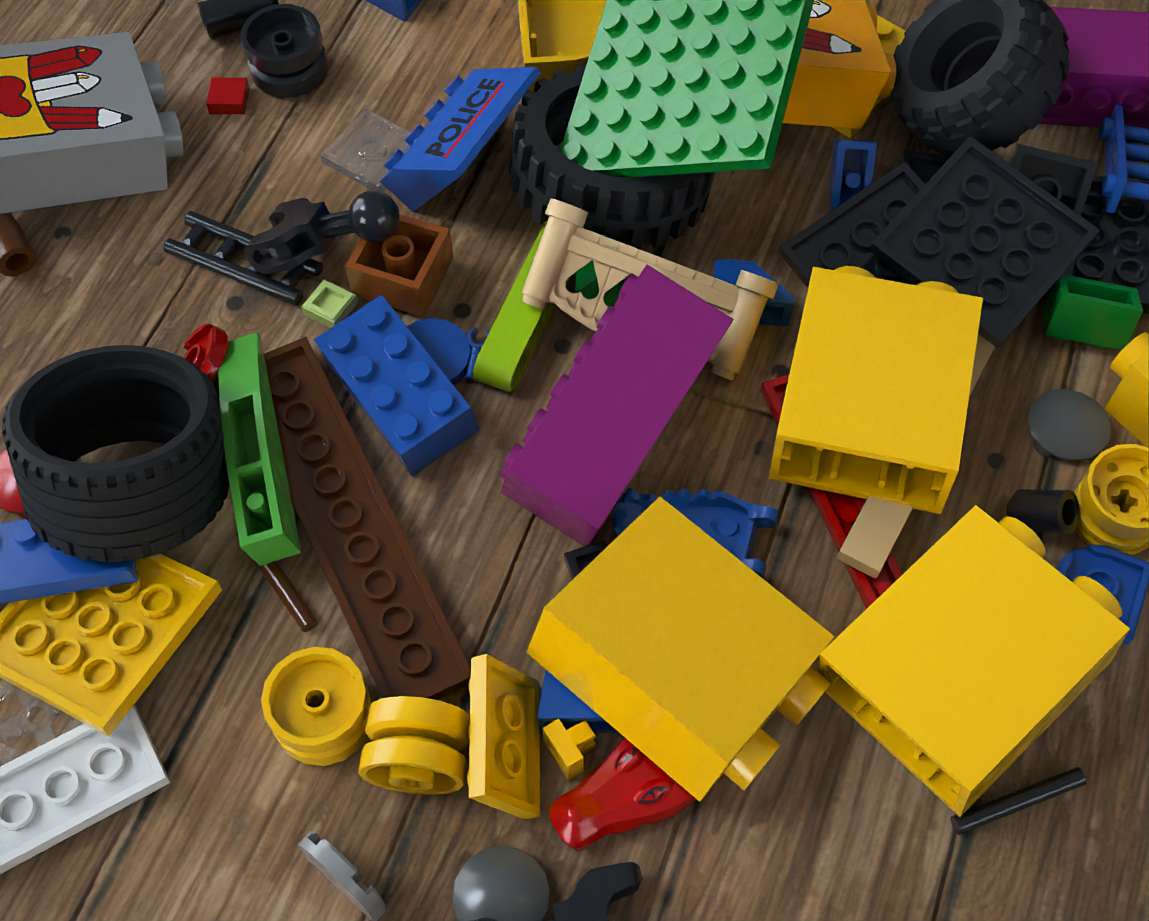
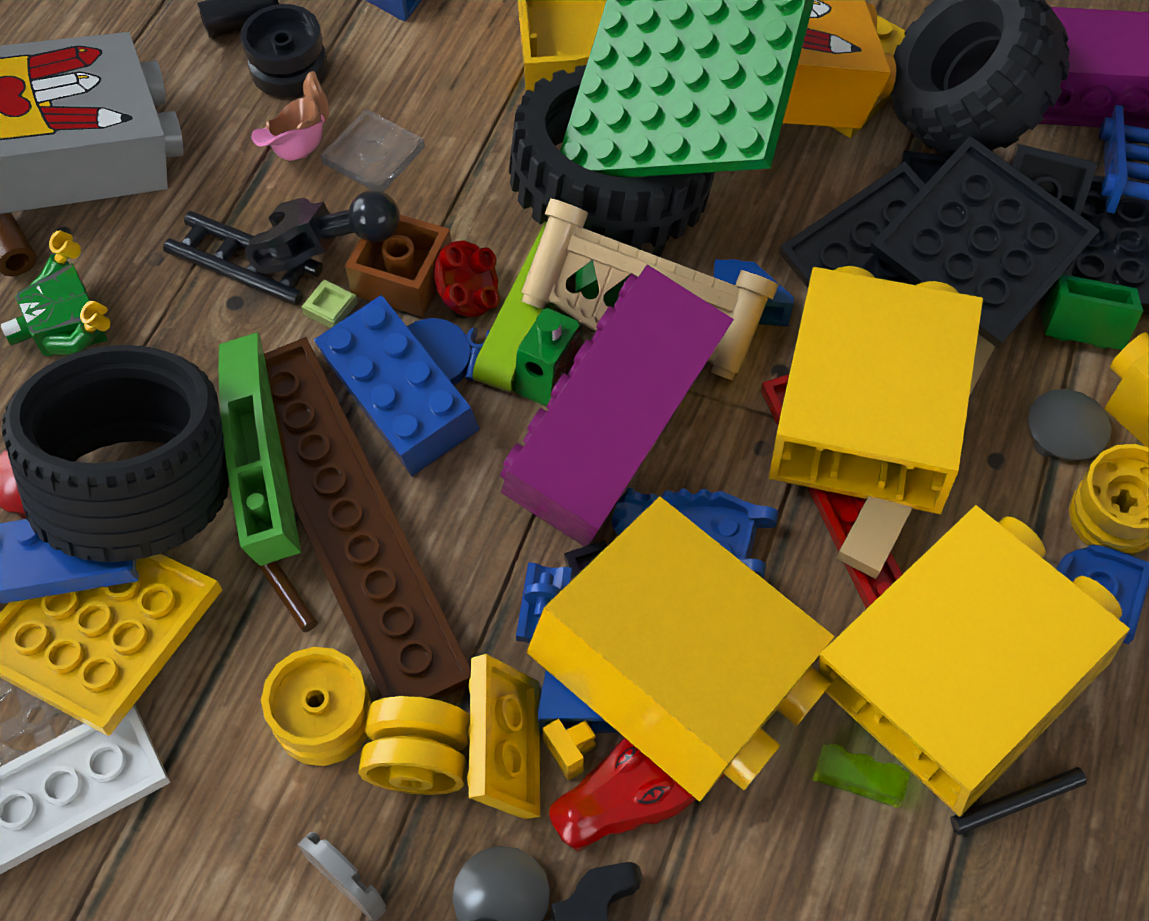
(58, 306): none -> green torso
(207, 348): red tile -> none
(227, 95): red tile -> none
(299, 124): none -> hair
(454, 132): blue slope -> none
(467, 278): none -> red dish
(540, 588): none -> blue hips
(548, 345): none -> green torso
(850, 169): blue slope -> none
(861, 775): none -> clear neon green piece
(1045, 510): black brick -> none

